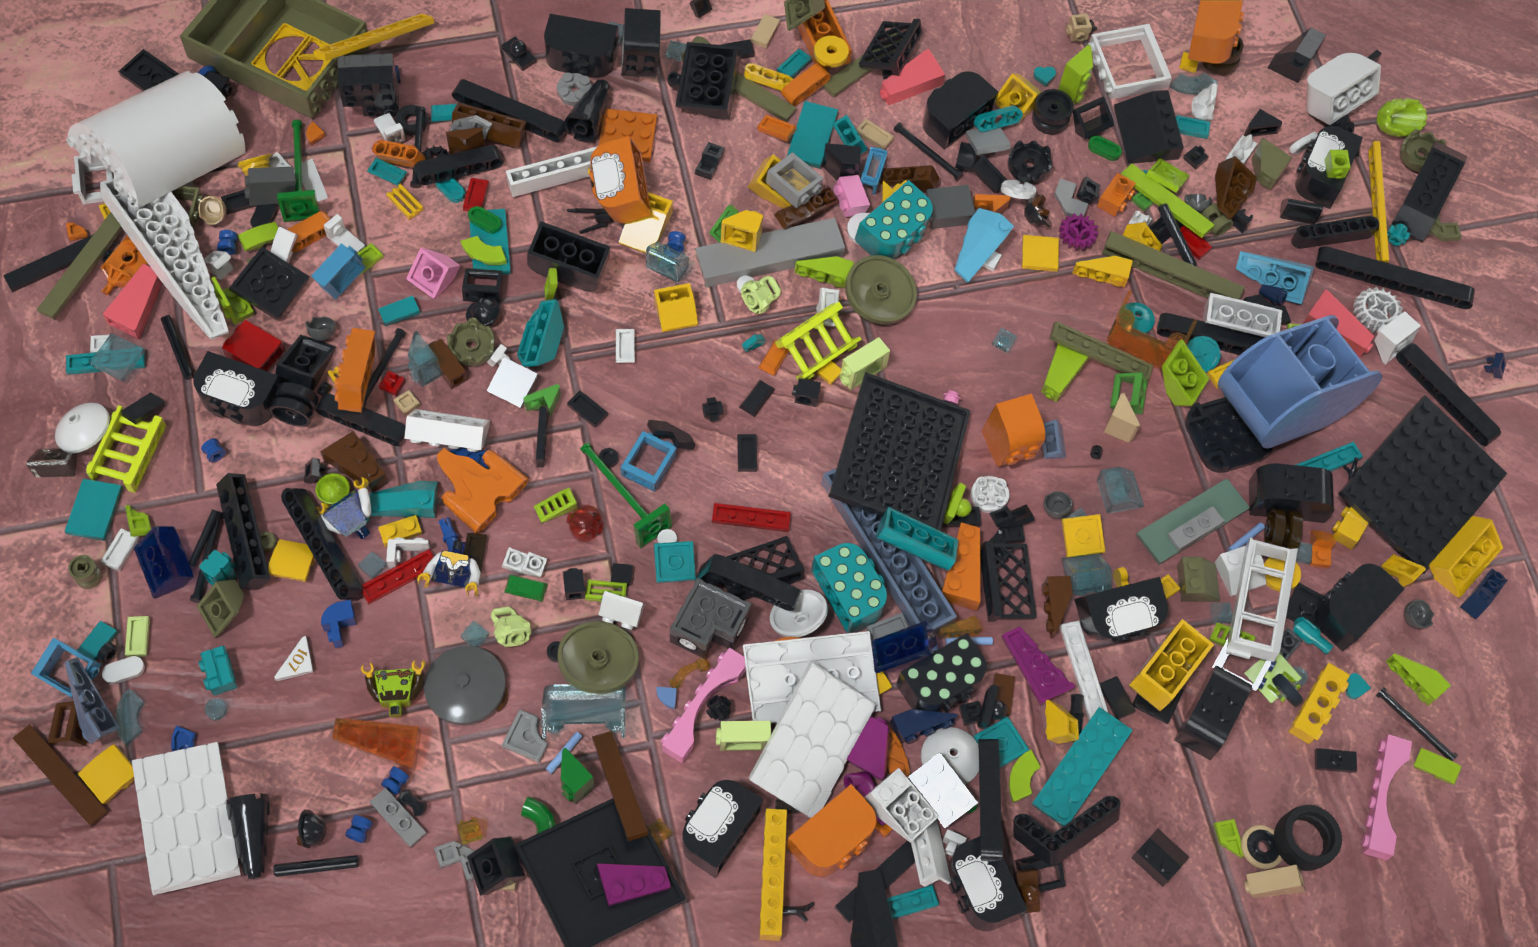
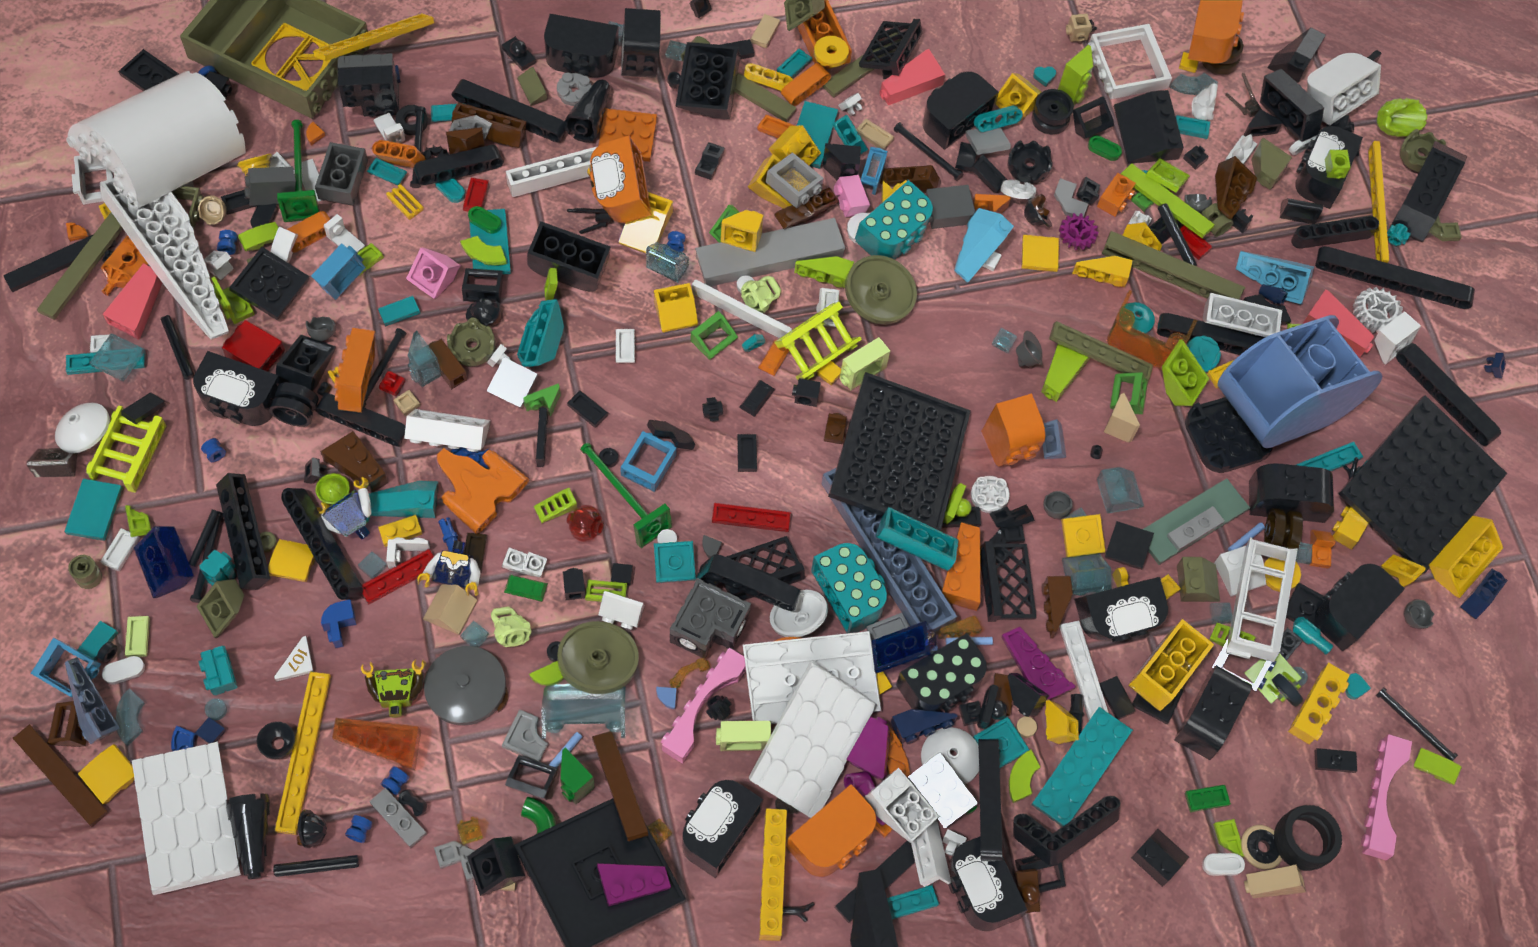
(210, 731): none -> dark blue tile
(275, 731): none -> black piece
(303, 753): none -> yellow tile
(341, 173): none -> dark grey brick
(450, 608): none -> tan slope
(532, 86): none -> olive slope
(535, 791): none -> black tile
(547, 675): none -> lime tile
(707, 328): none -> bright green tile
(710, 546): none -> dark grey tile
(739, 309): none -> white tile
(799, 142): none -> yellow slope
(835, 428): none -> reddish brown bracket
(850, 102): none -> white tile
(952, 397): bright pink plate -> none
(1026, 695): none -> black slope
(1026, 727): none -> tan tile
(1029, 350): none -> dark grey piece
(1129, 545): none -> black tile
(1207, 798): none -> green plate
(1223, 864): none -> white tile
(1251, 106): none -> clear smoke plant
(1291, 105): none -> black brick
(1423, 680): lime slope -> none

